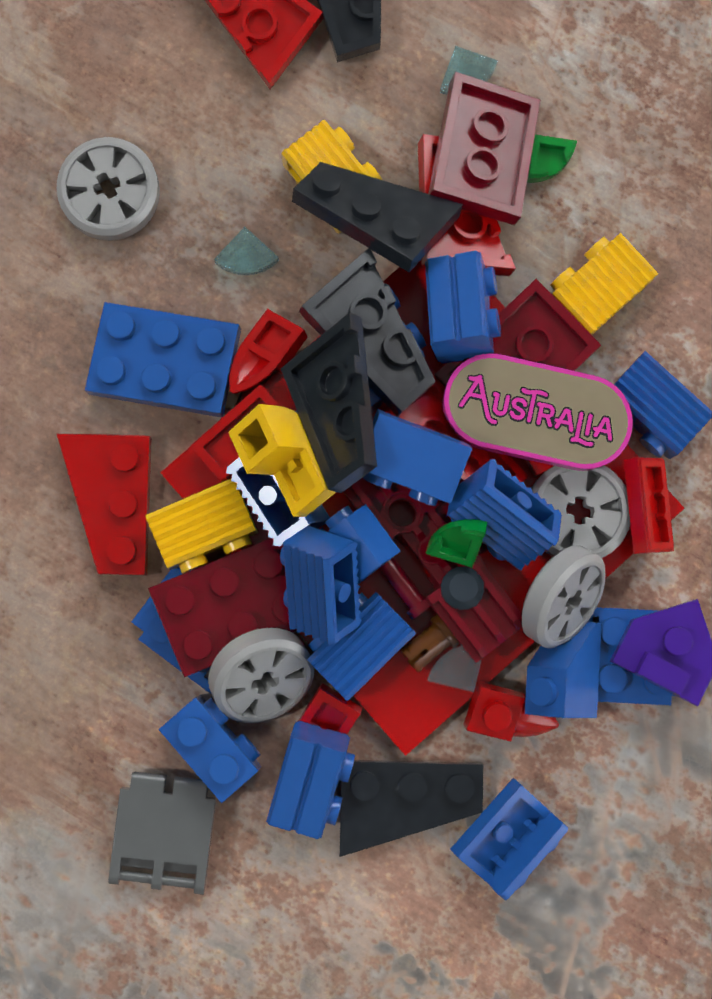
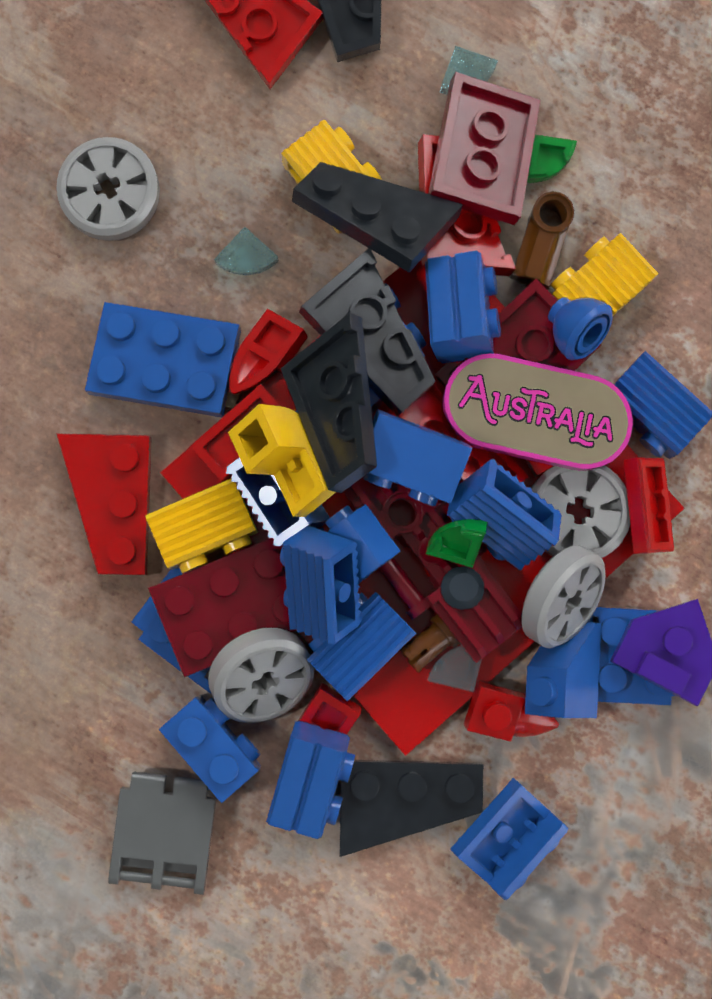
(541, 242): none -> reddish brown piece
(580, 325): none -> blue brick

